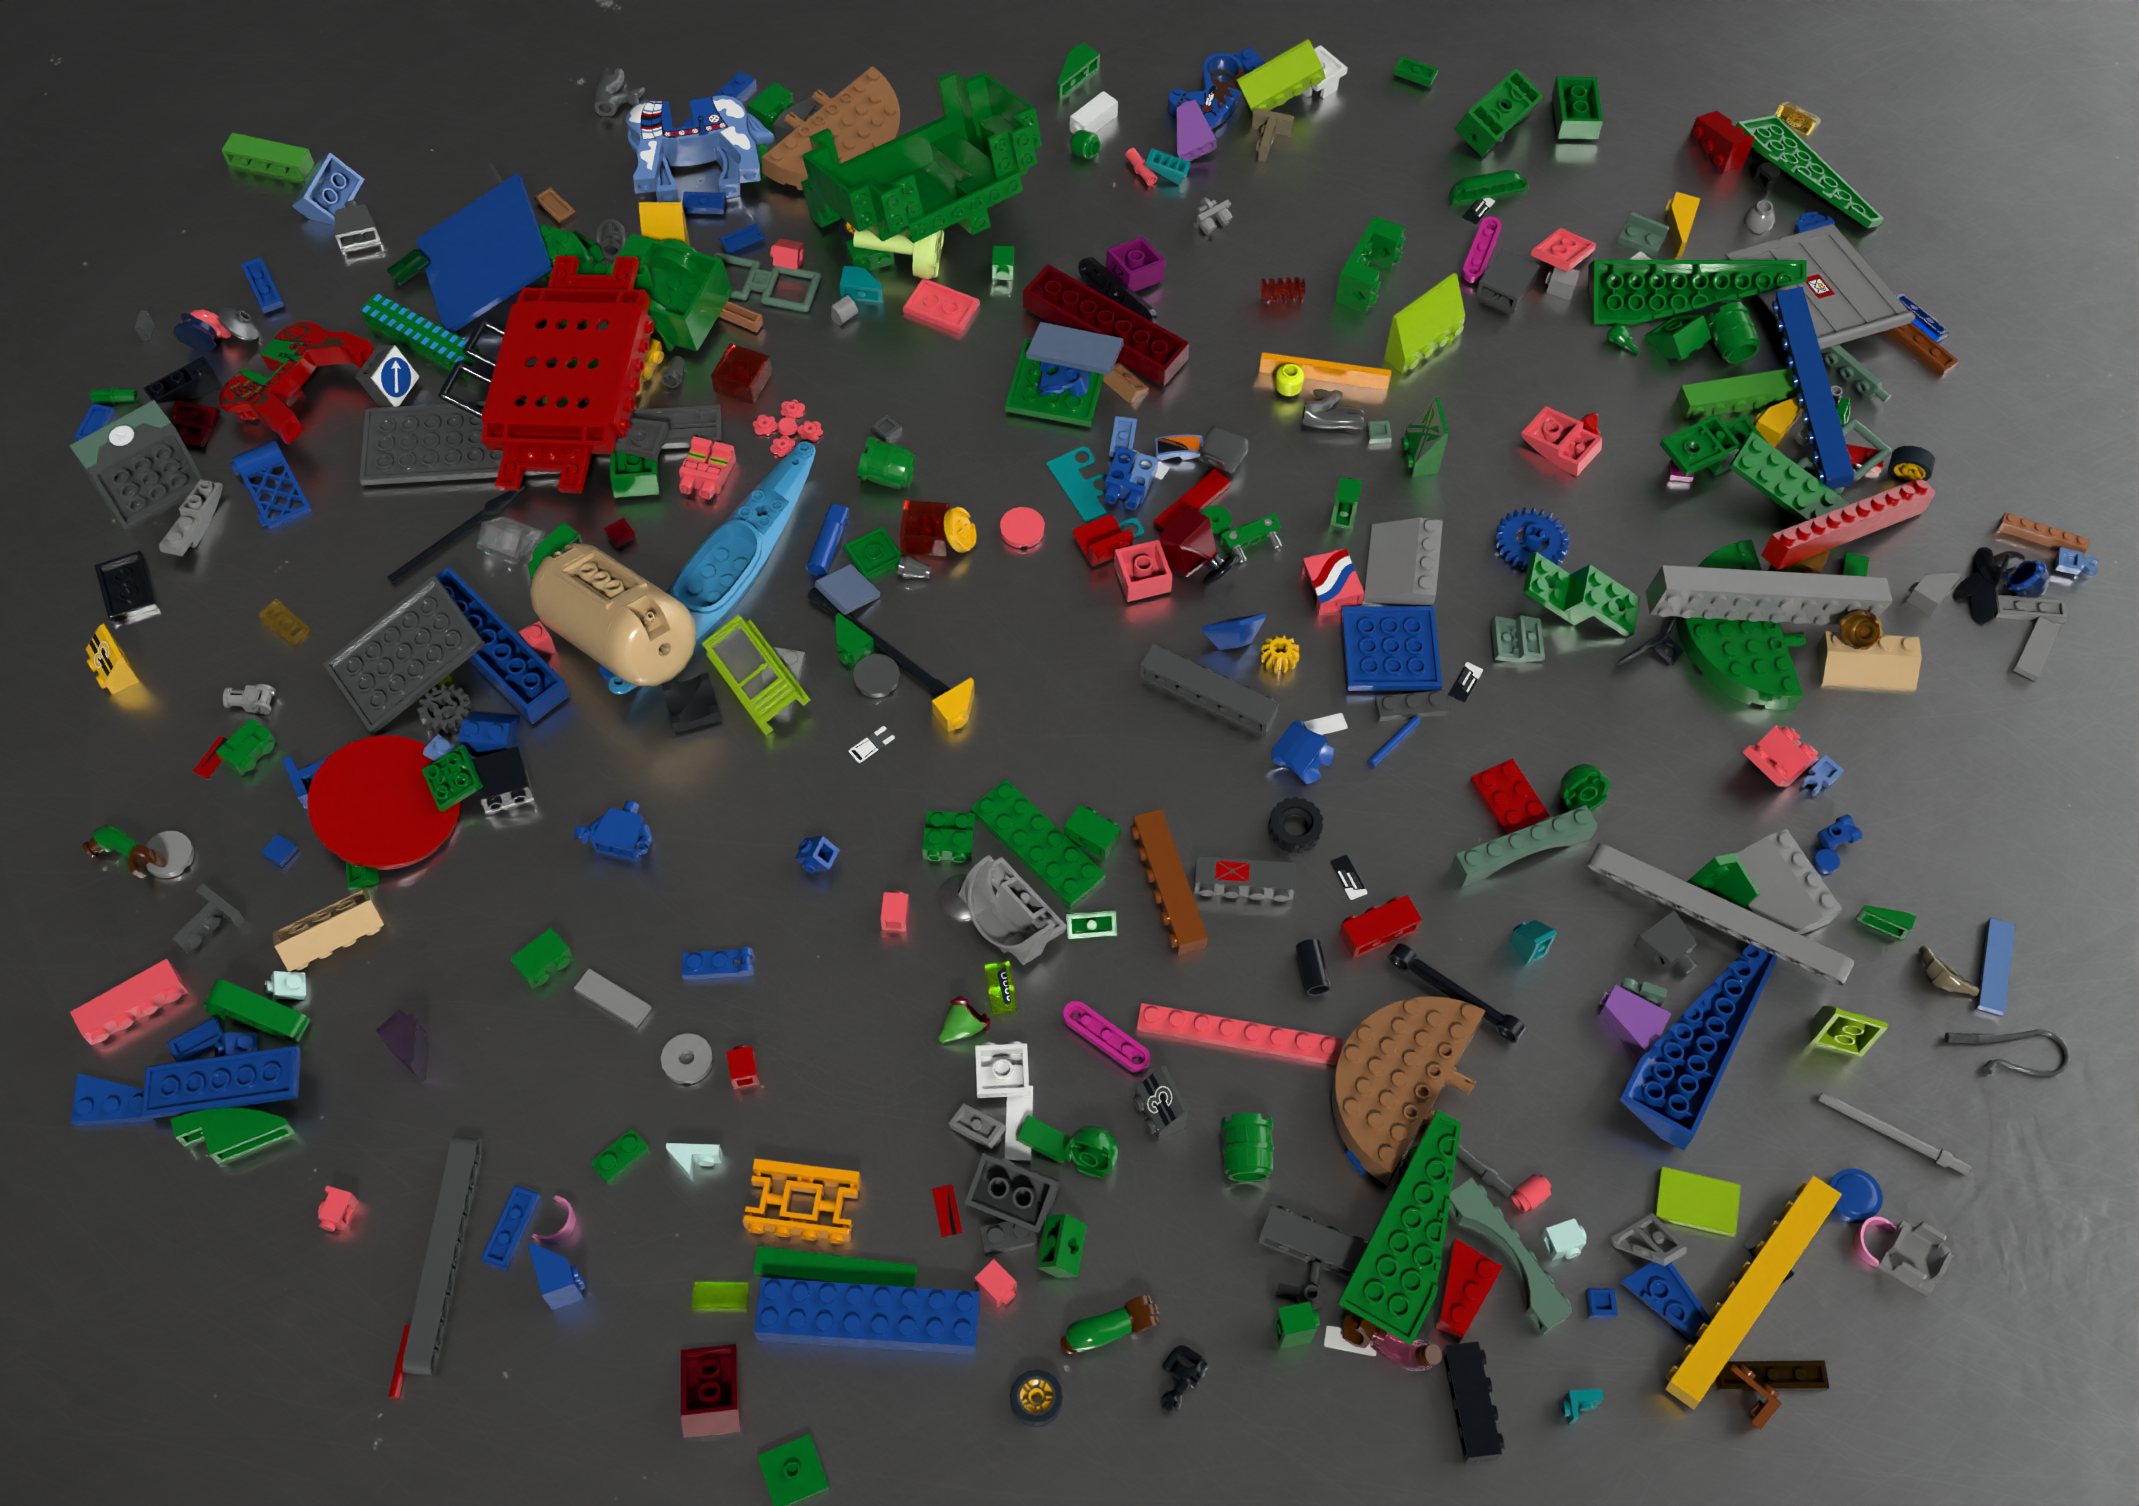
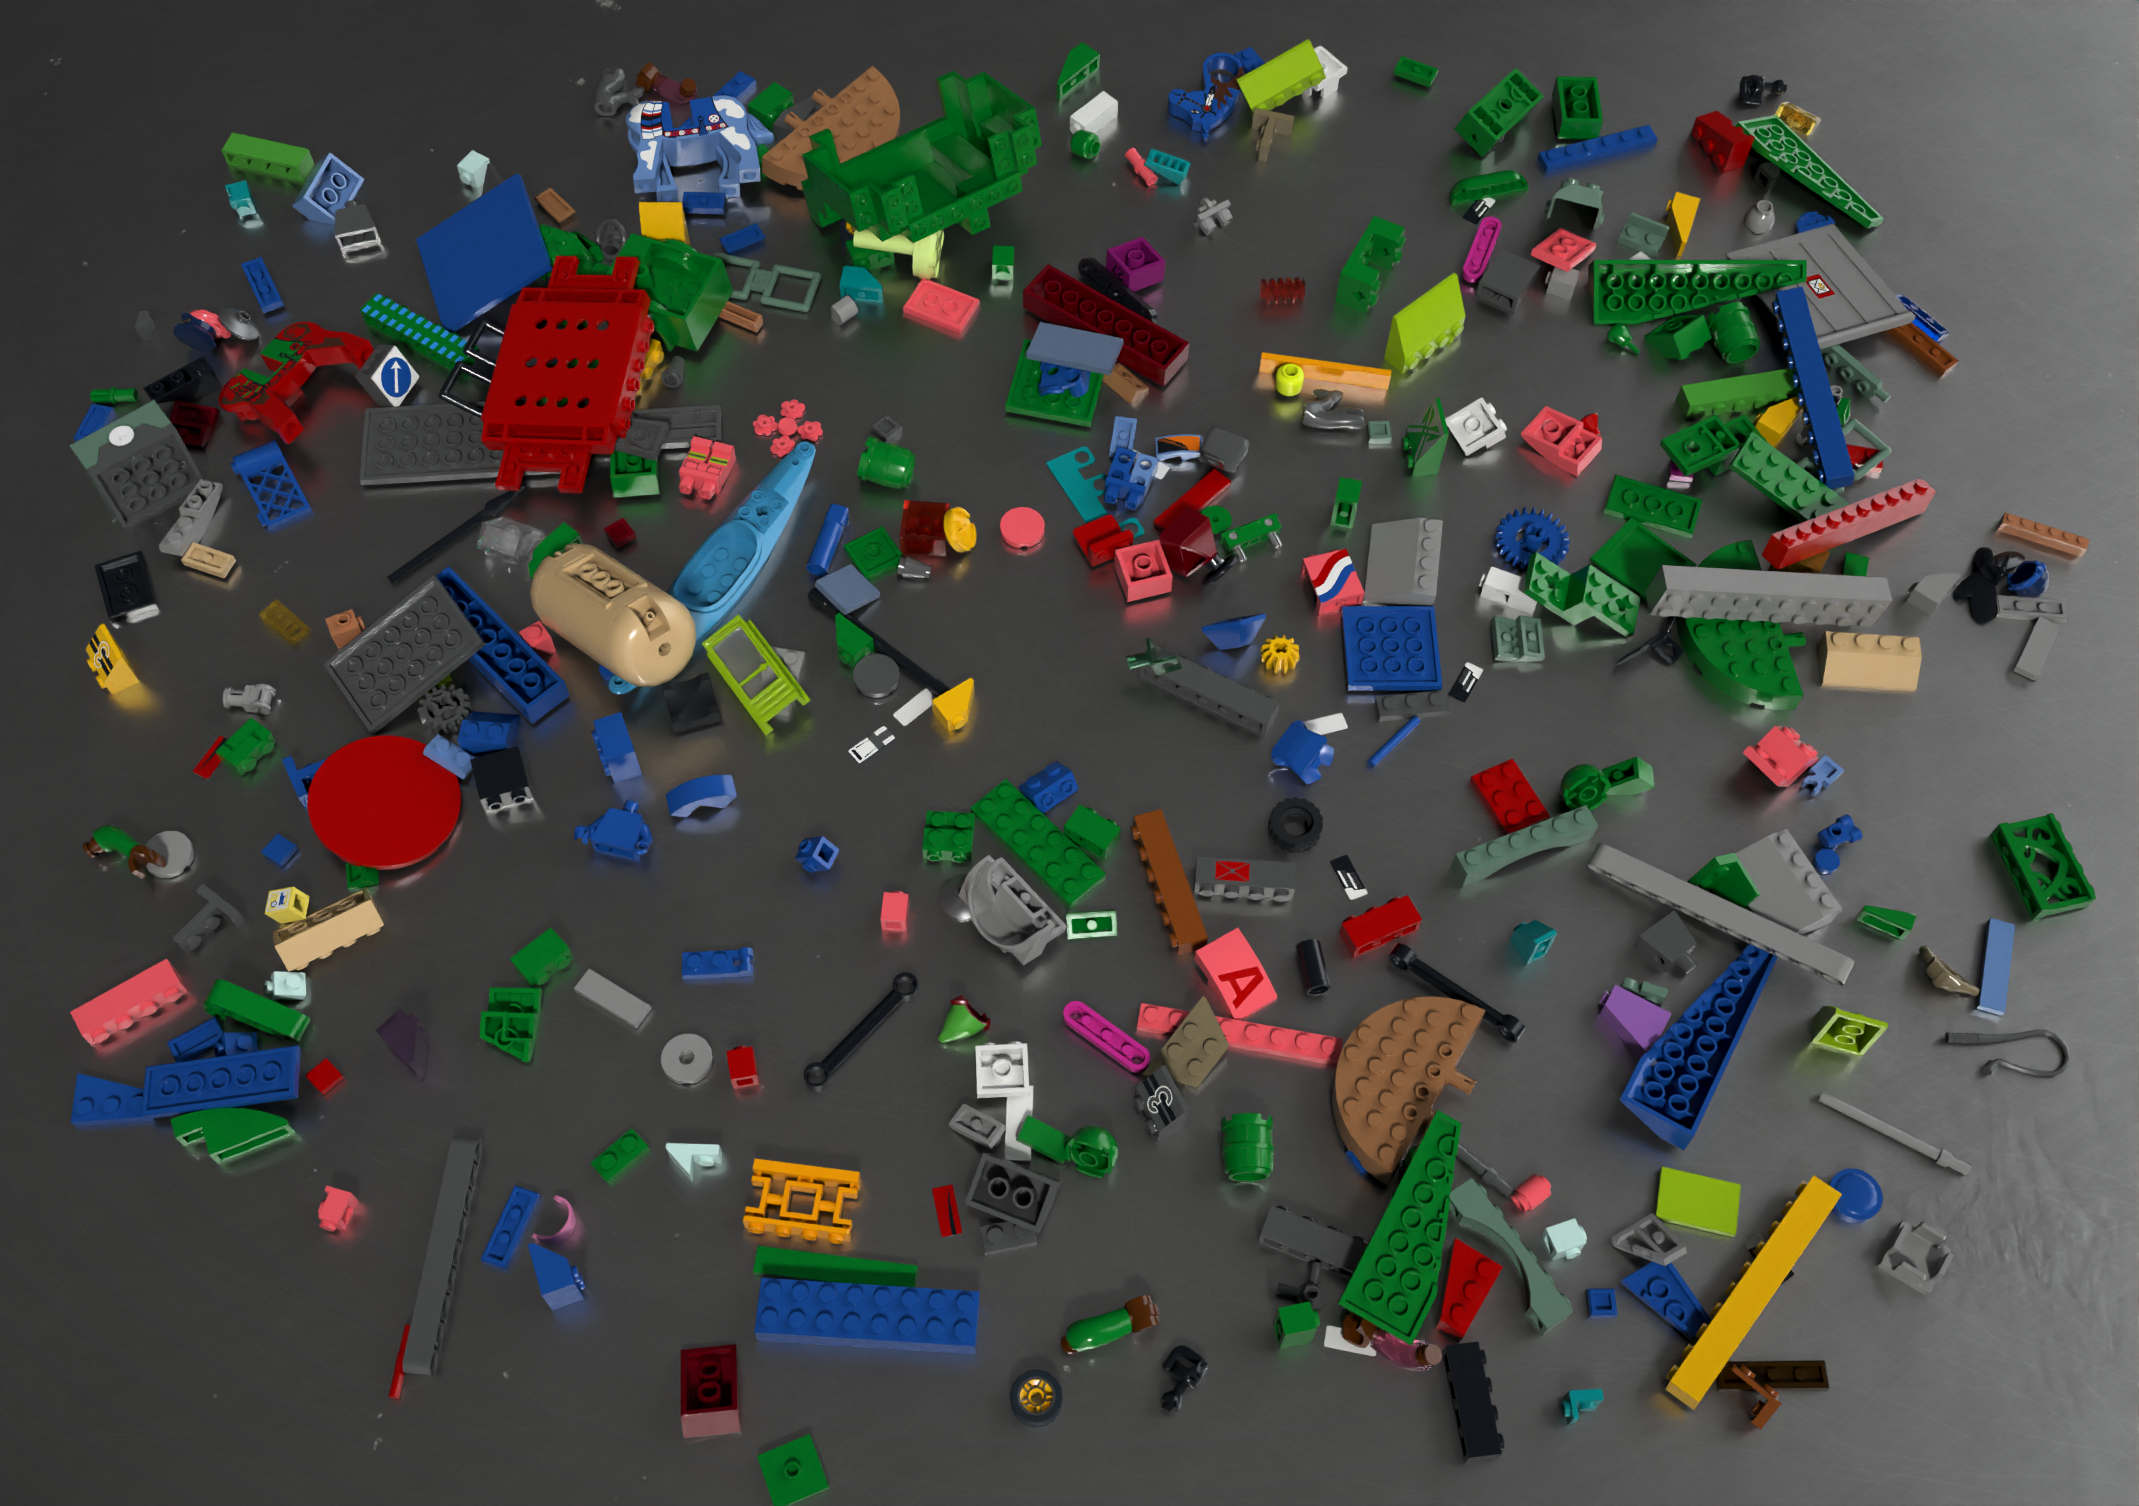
(208, 560): none -> tan plate
(241, 198): none -> teal brick
(287, 905): none -> light yellow brick
(324, 1076): none -> red tile
(345, 627): none -> nougat brick
(408, 267): dark green arm -> none
(452, 778): green tile -> none
(473, 169): none -> light aqua brick
(512, 1020): none -> green slope
(615, 748): none -> blue brick
(674, 91): none -> piece
(704, 791): none -> blue brick
(720, 1297): clear neon green plate -> none
(741, 373): clear red brick -> none
(787, 253): coral brick -> none
(861, 1031): none -> black piece
(914, 707): none -> white sticker
(996, 1284): coral brick -> none
(1000, 988): clear neon green slope -> none
(1049, 786): none -> blue bracket
(1061, 1245): green brick -> none
(1149, 657): none -> clear green bracket
(1192, 1047): none -> dark tan wing
(1193, 132): medium lavender slope -> none
(1235, 975): none -> coral slope
(1476, 426): none -> white plate
(1506, 590): none -> white brick
(1580, 194): none -> sand green slope
(1597, 148): none -> blue plate
(1629, 777): none -> green slope
(1636, 557): none -> green piece
(1653, 506): none -> green tile
(1757, 86): none -> black piece
(1858, 1239): bright pink helmet -> none
(1860, 629): pearl gold hair -> none
(1911, 463): black wheel -> none
(2025, 880): none -> green fence
(2073, 562): medium blue plate -> none

